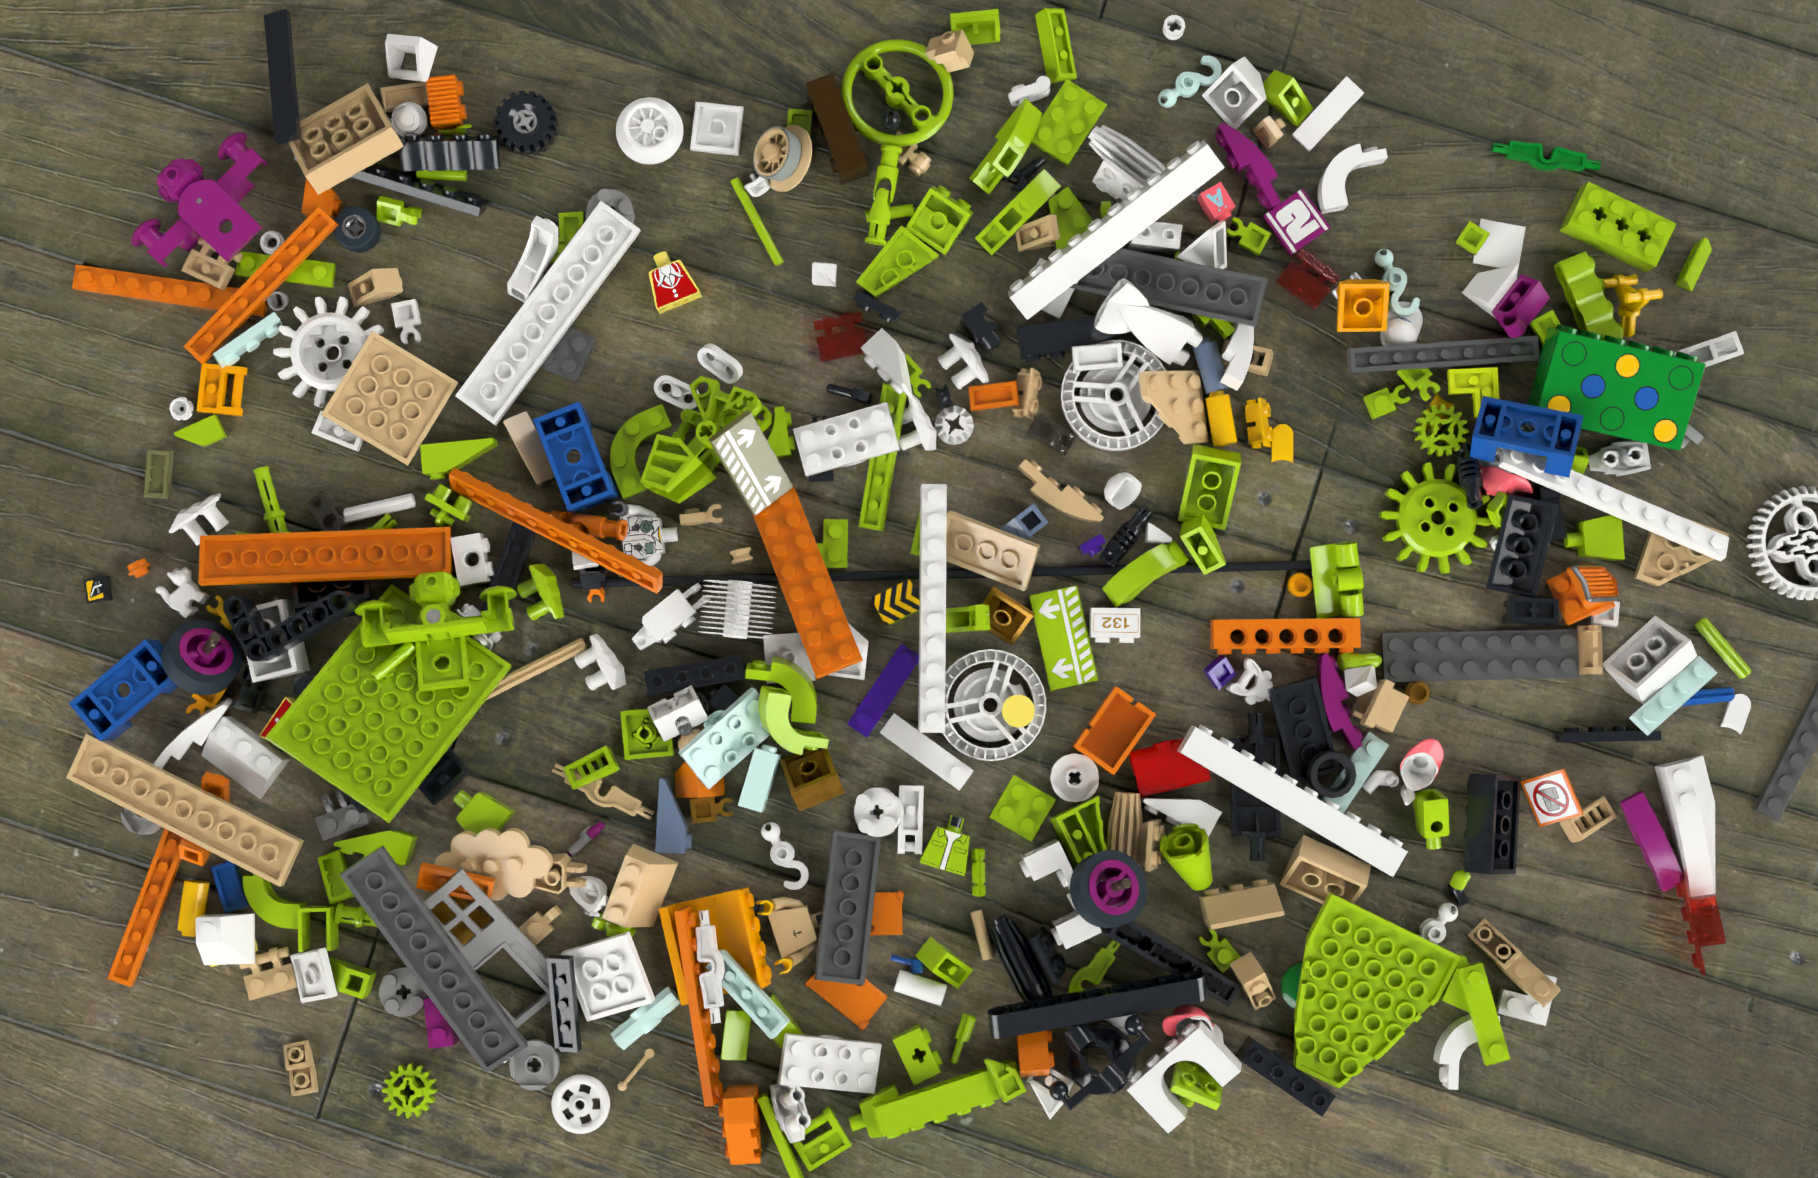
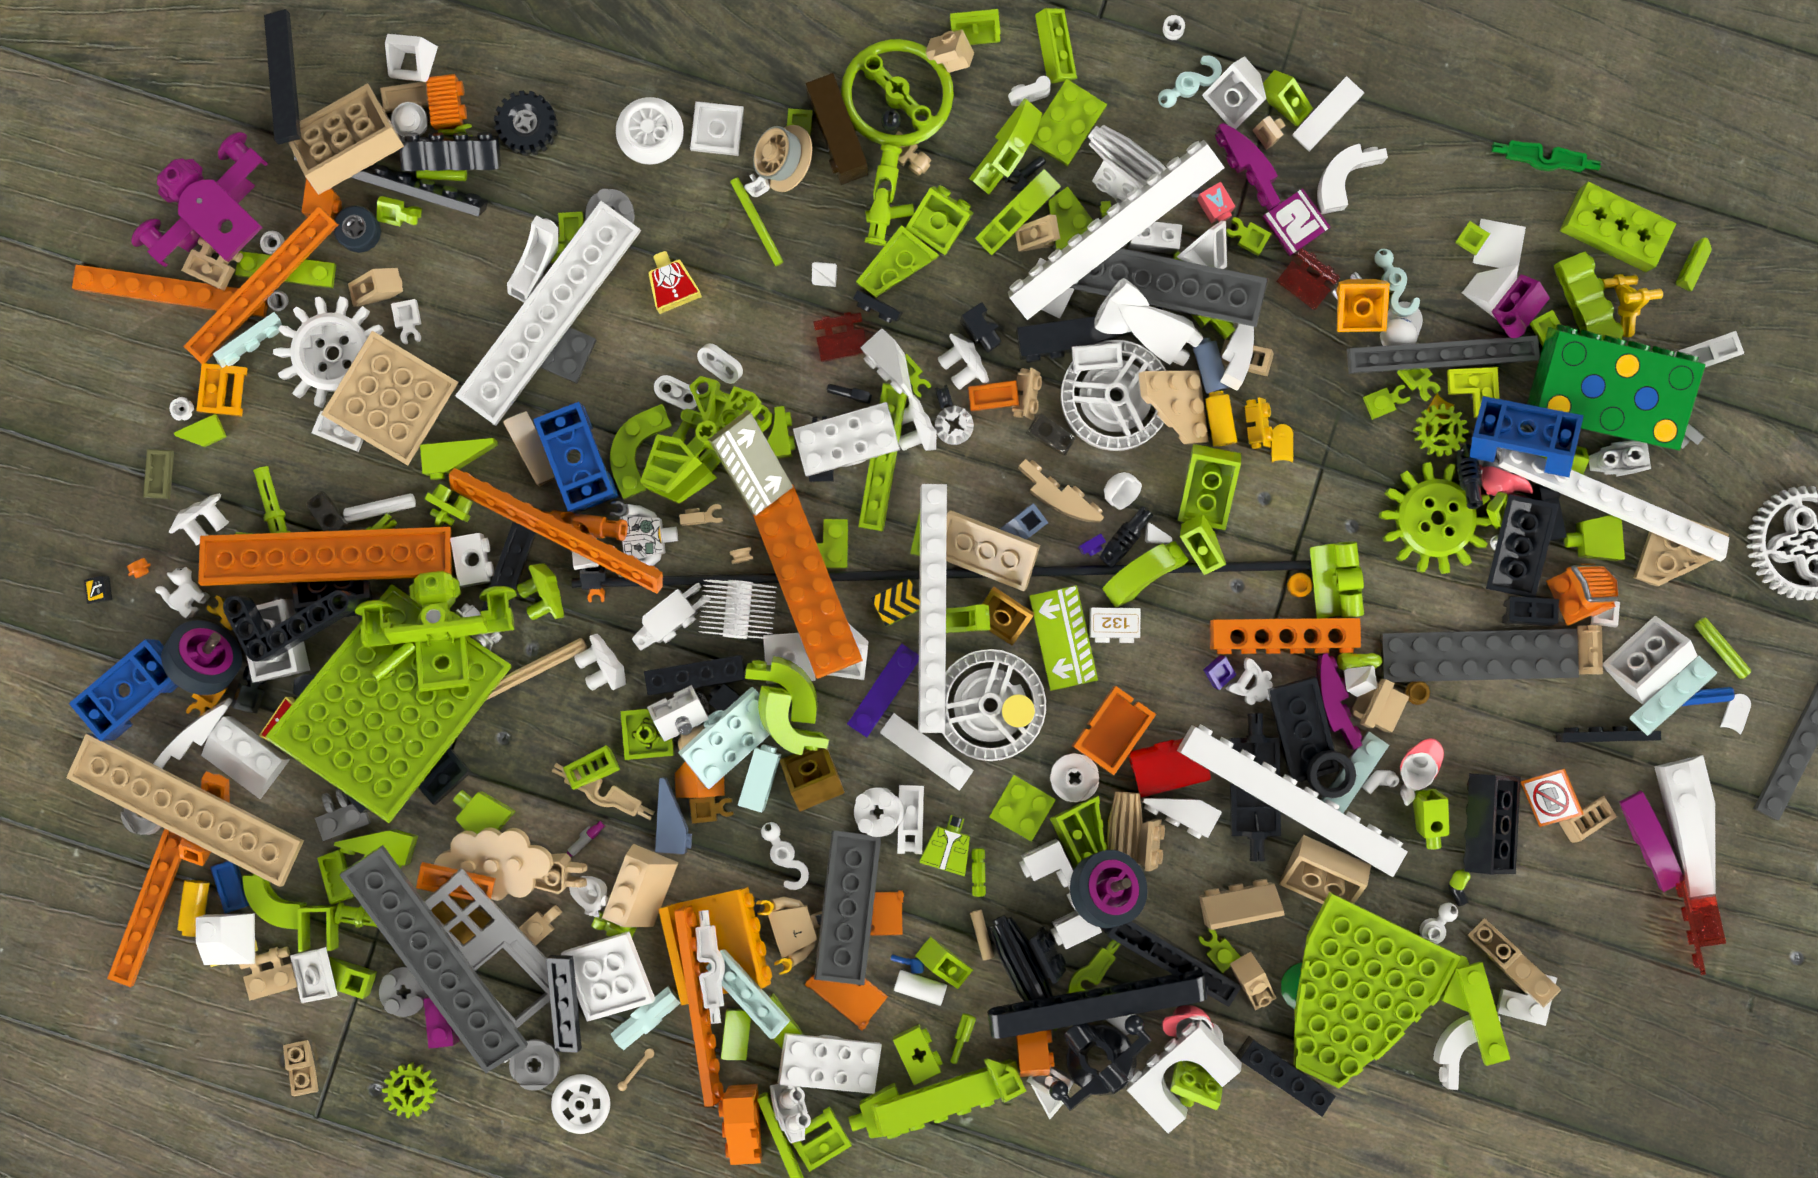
(1189, 854): lime cone -> none

